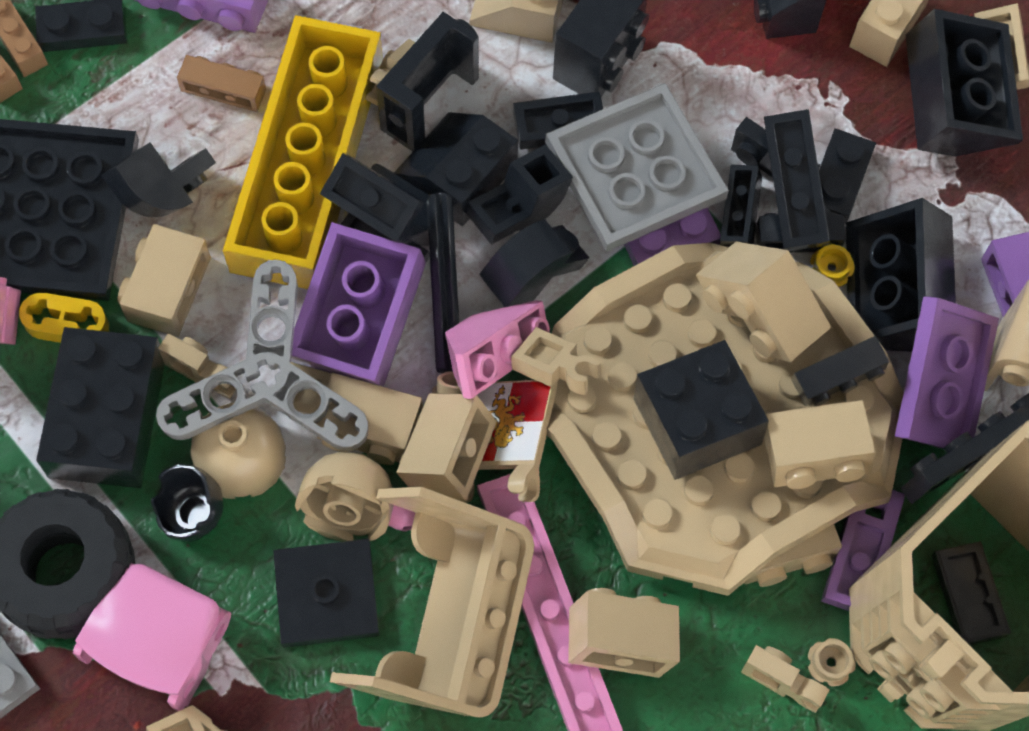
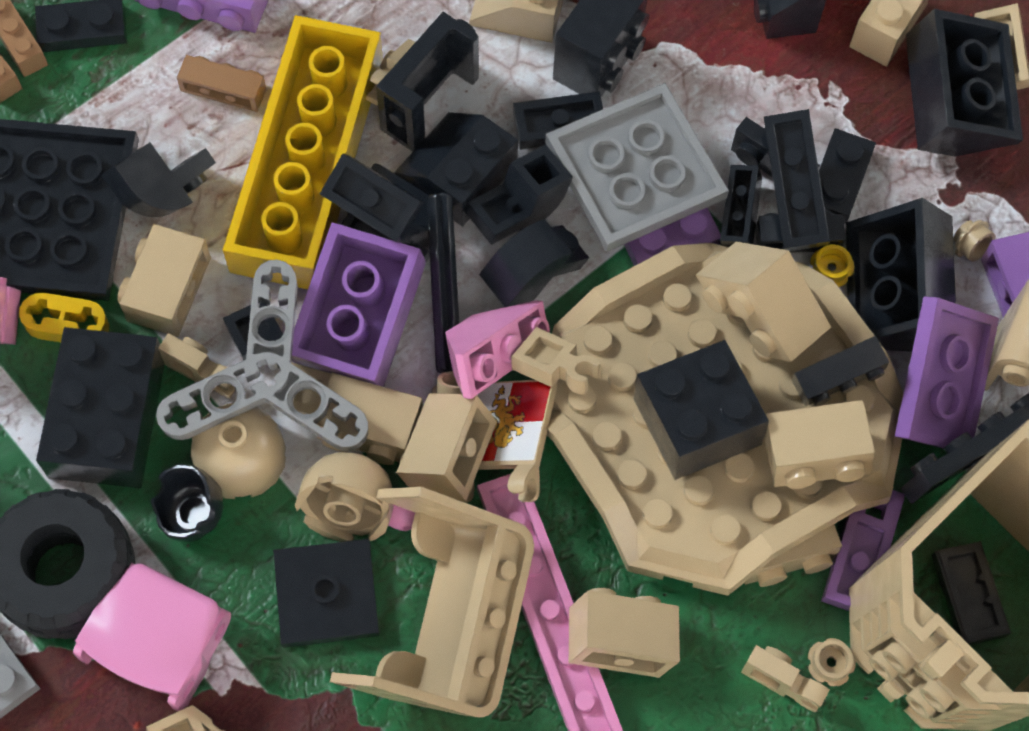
(238, 328): none -> black plate
(973, 239): none -> tan plate

